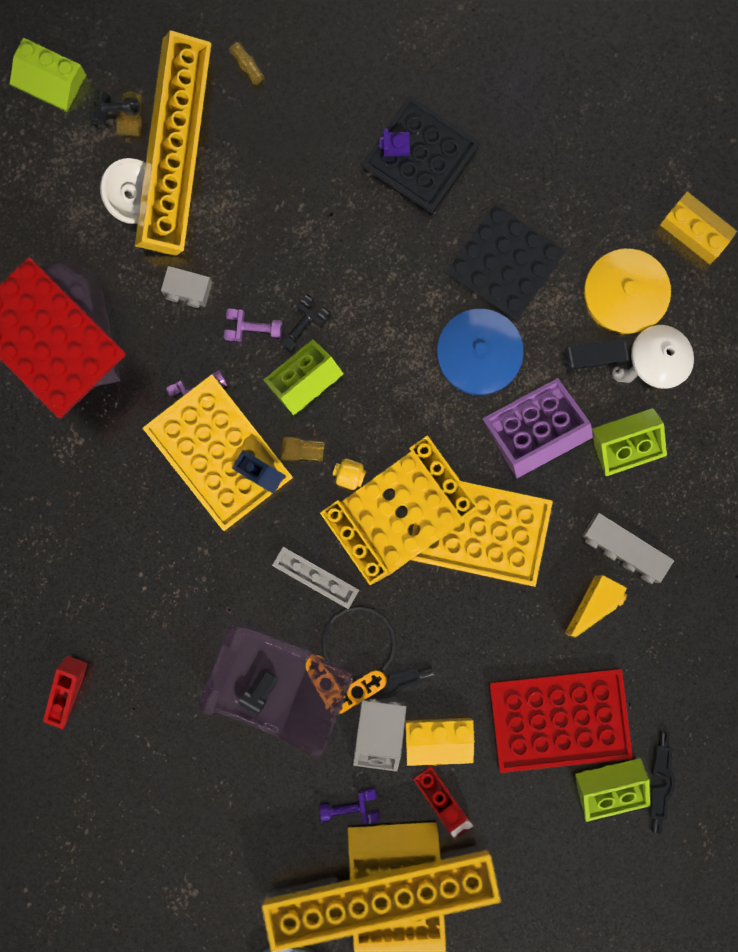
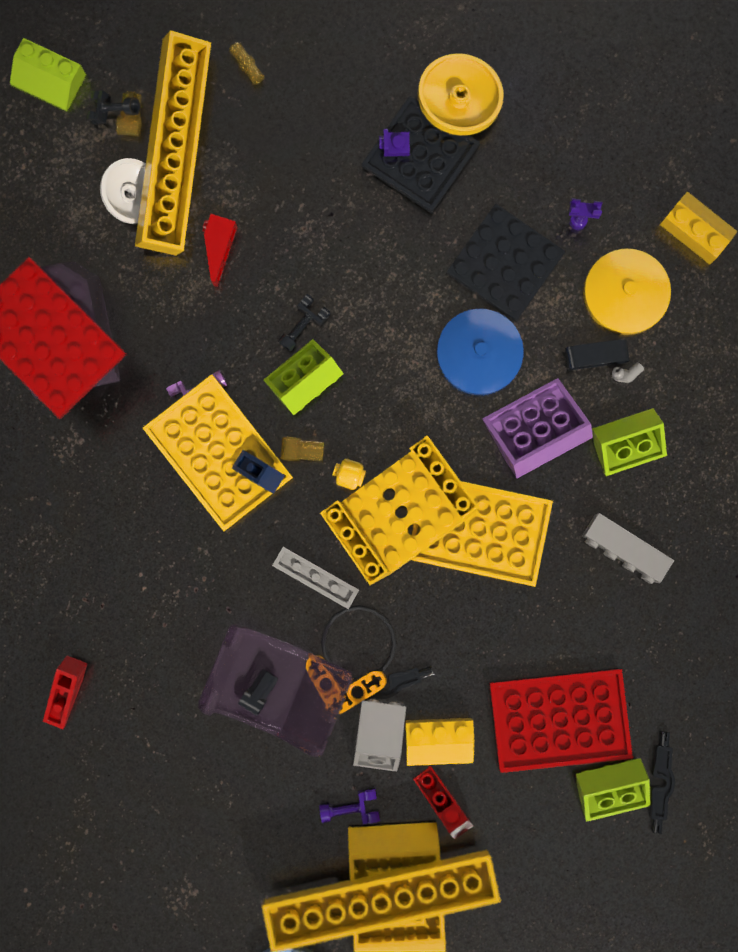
(186, 287): light grey brick -> none
(218, 239): none -> red slope
(274, 328): medium lavender bar -> none
(460, 94): none -> yellow dish
(582, 211): none -> dark purple bar
(599, 600): yellow slope -> none
(654, 363): white dish -> none

